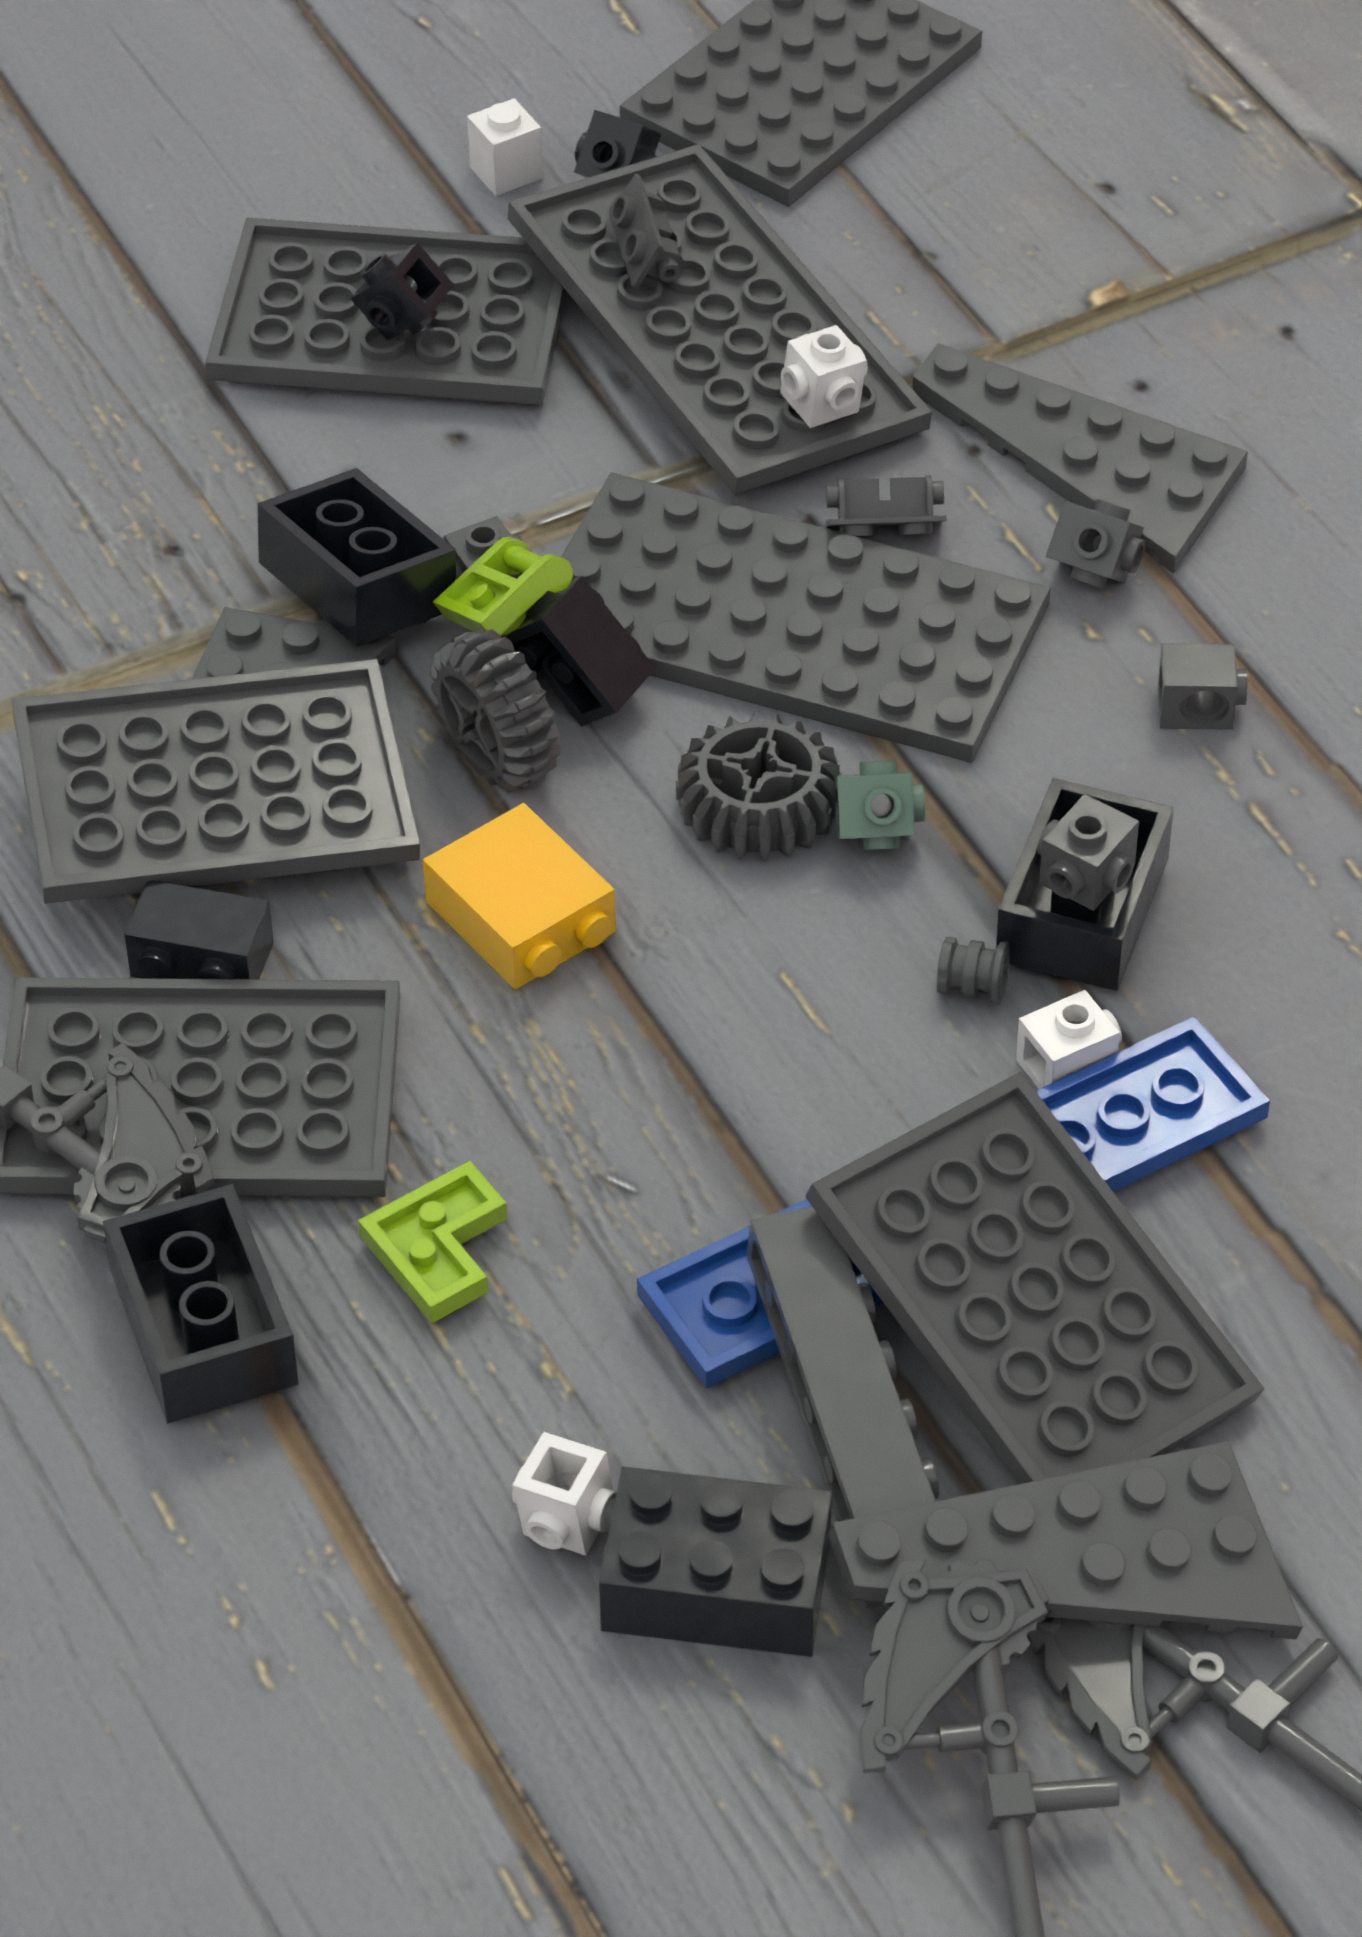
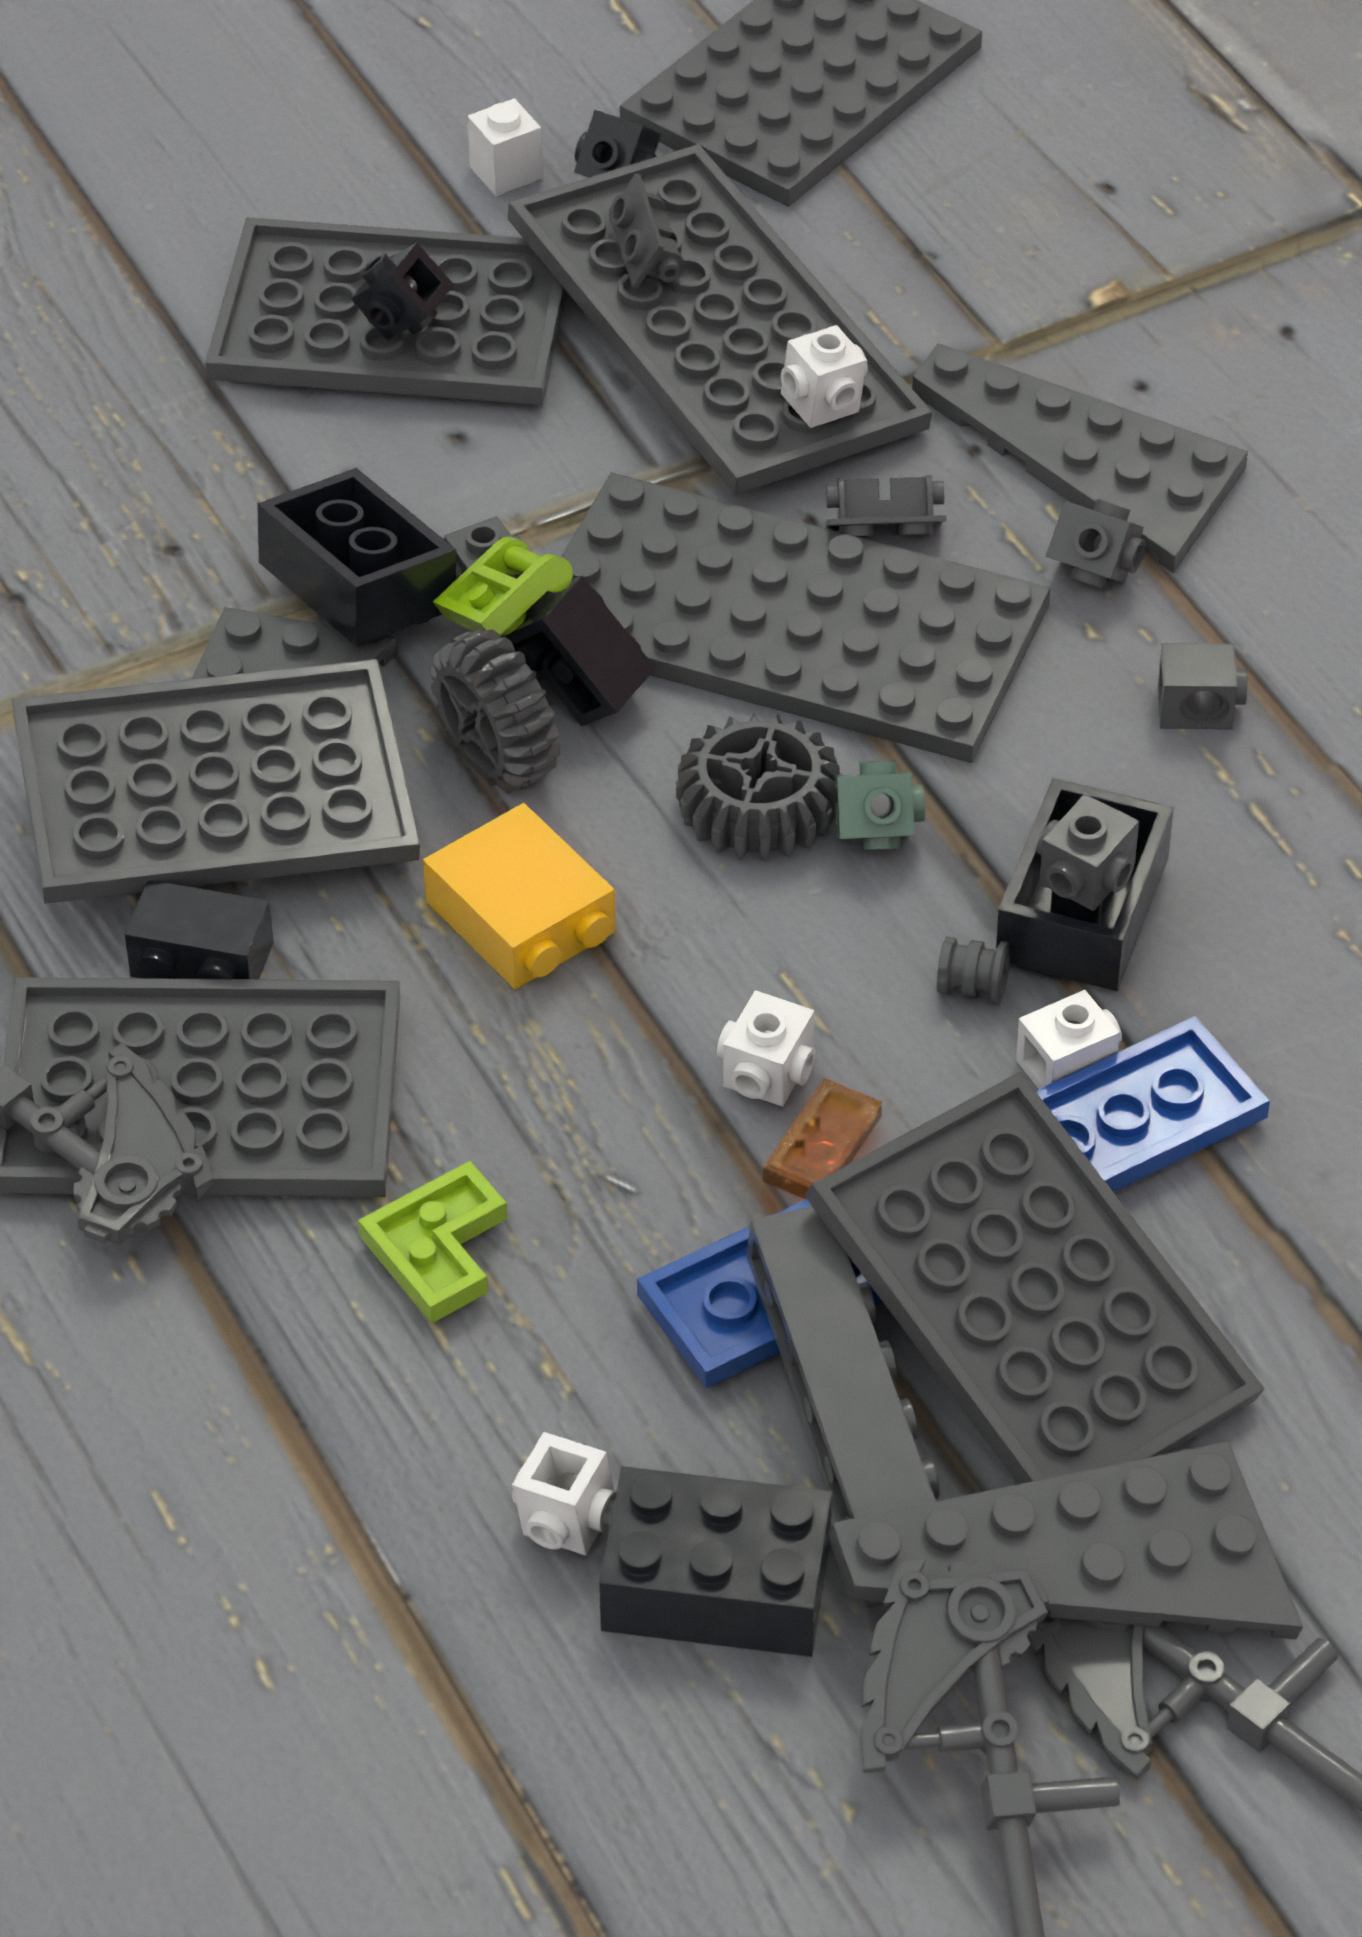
(200, 1303): black brick -> none
(768, 1048): none -> white brick
(822, 1137): none -> clear orange plate

